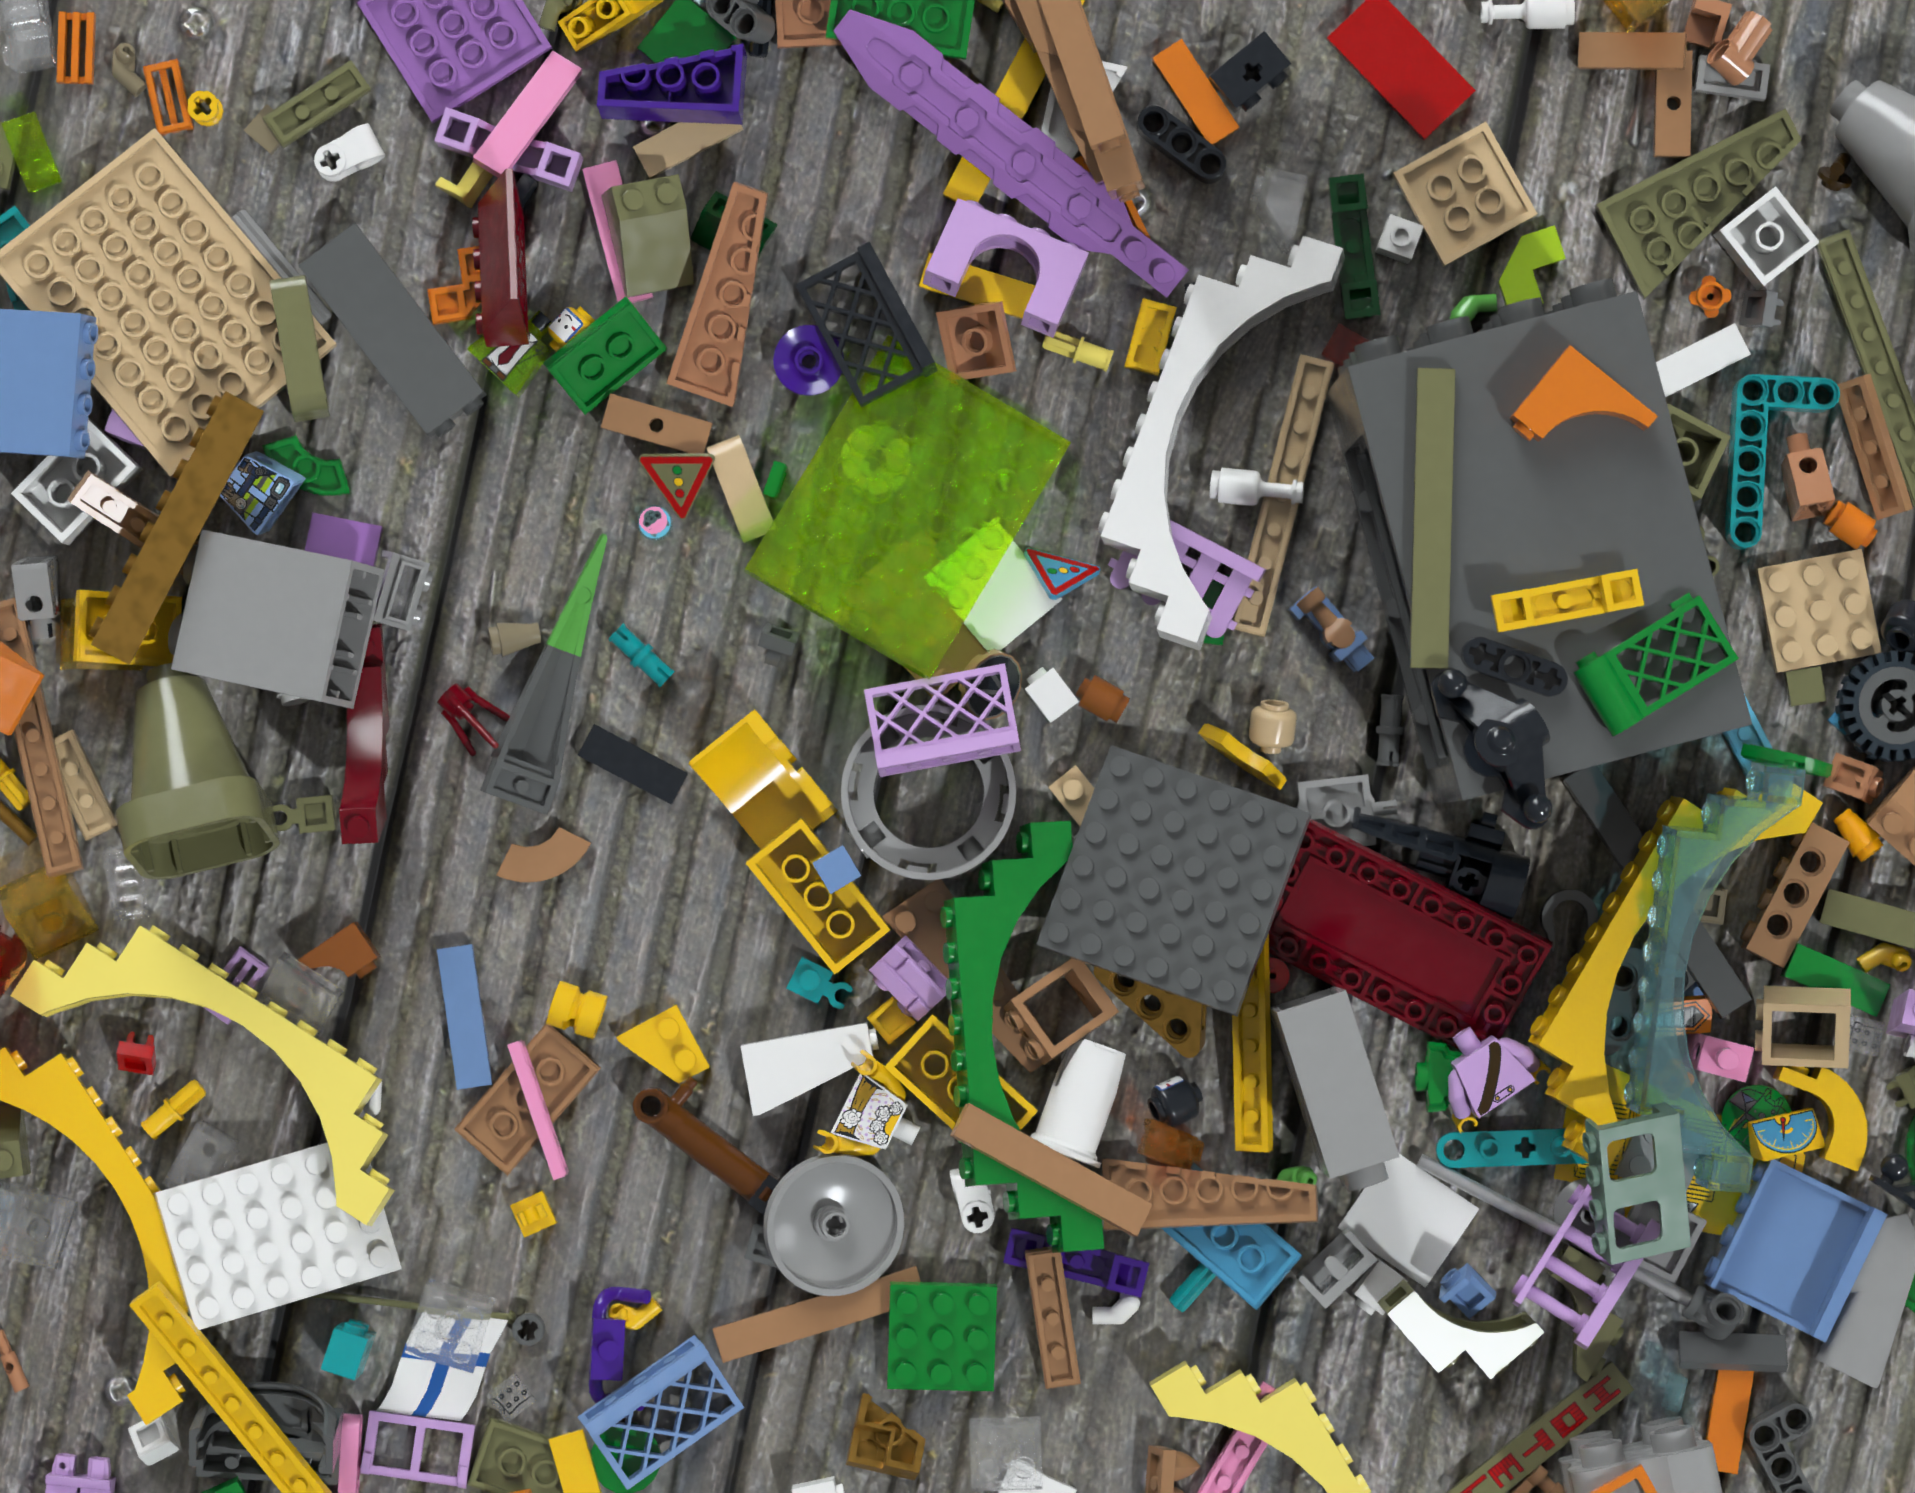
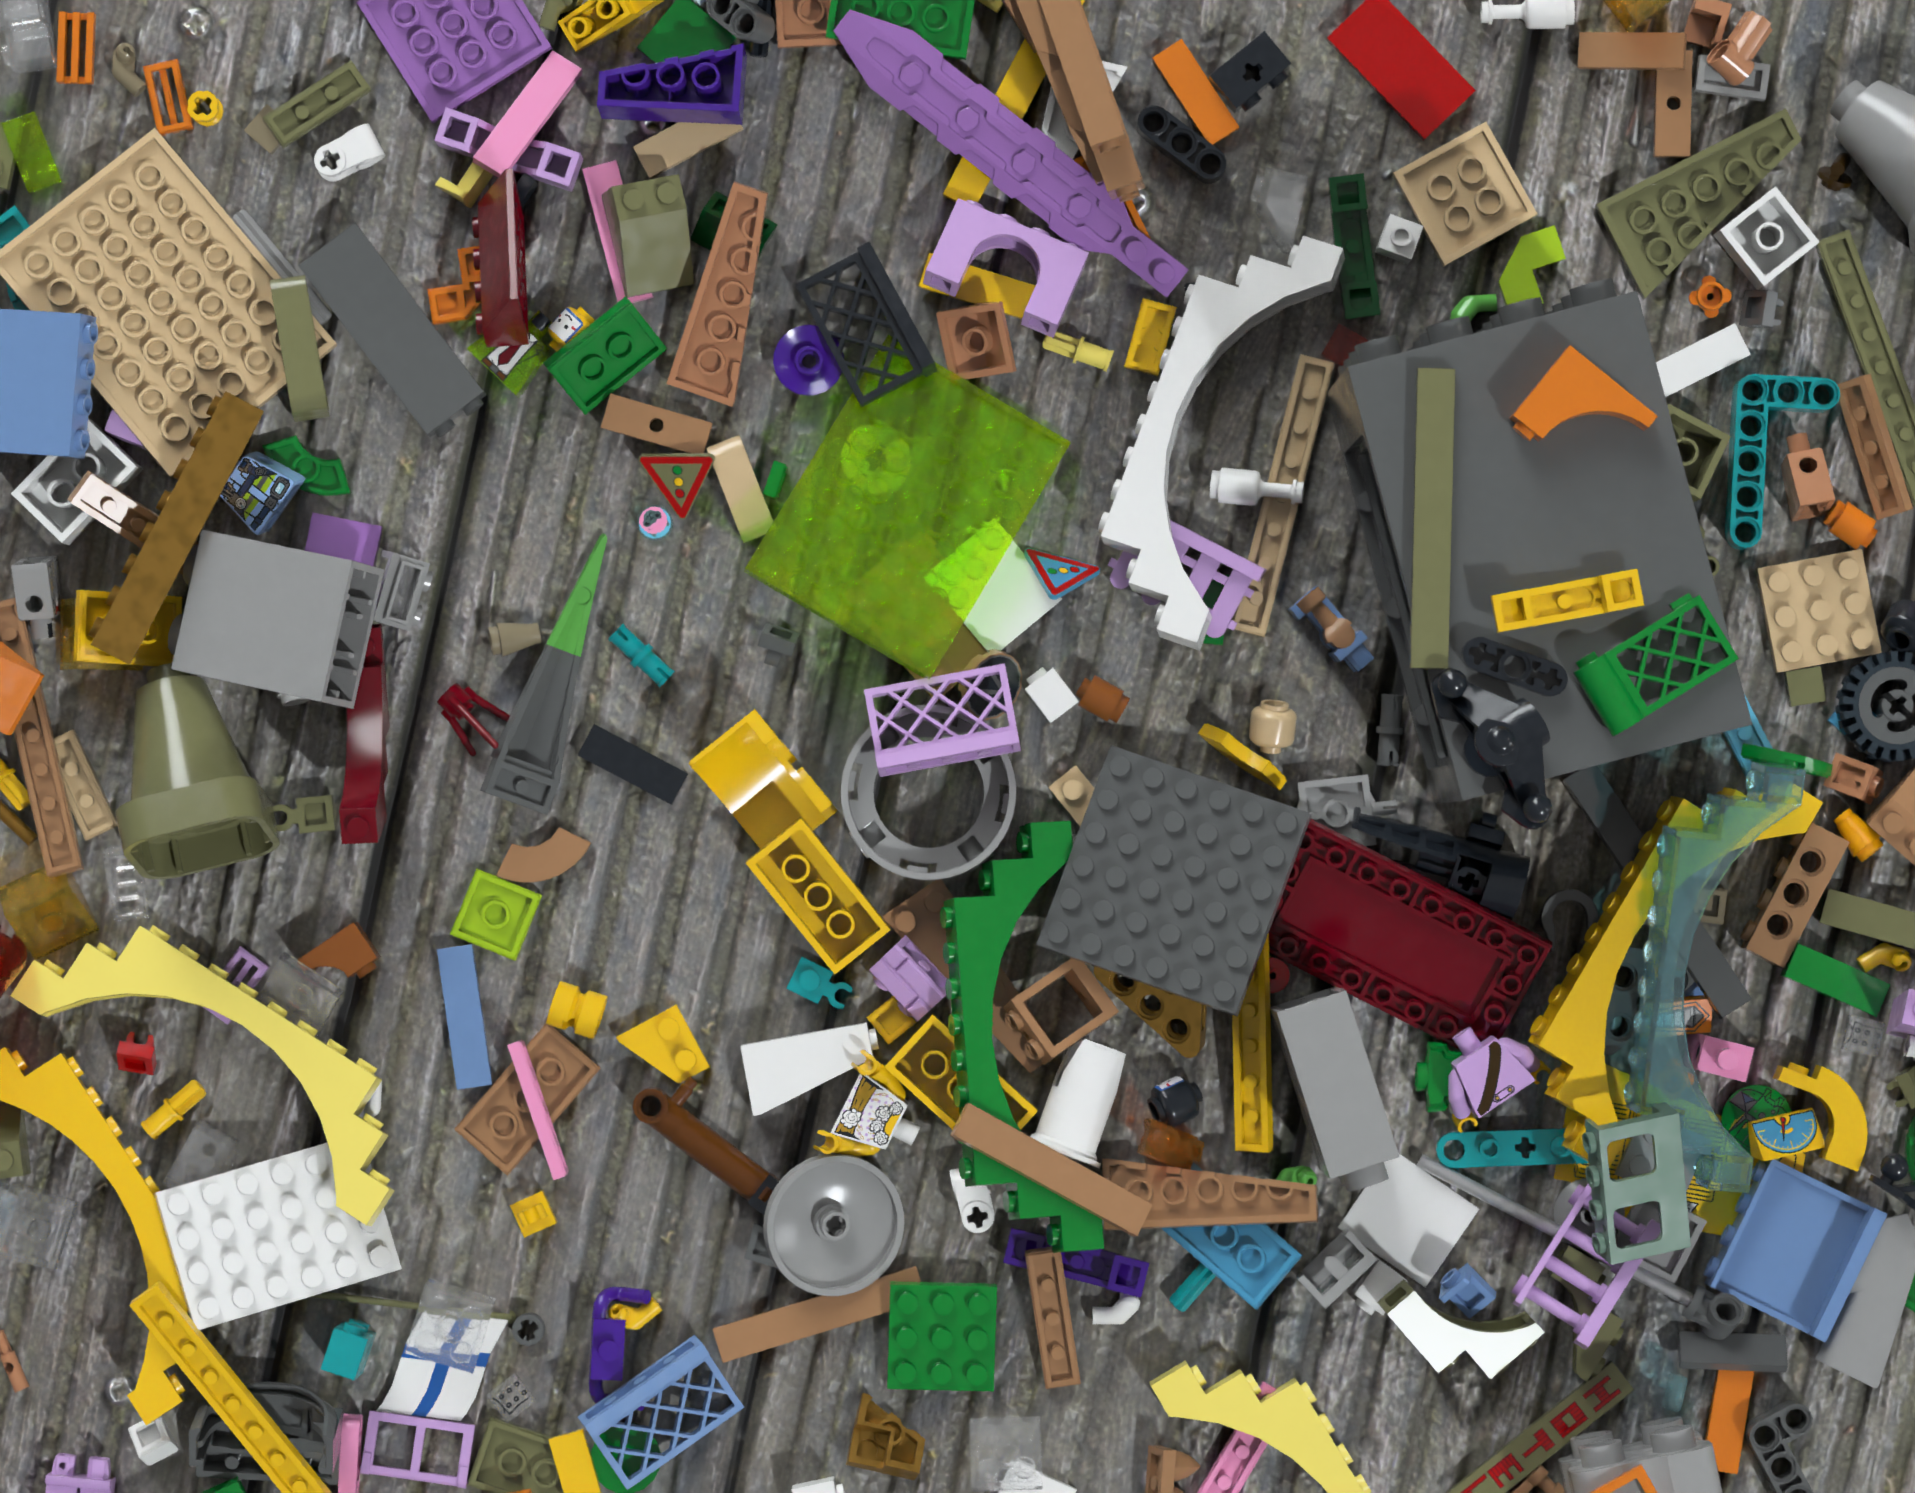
(496, 914): none -> lime tile
(836, 869): medium blue tile -> none
(1804, 1000): tan window -> none

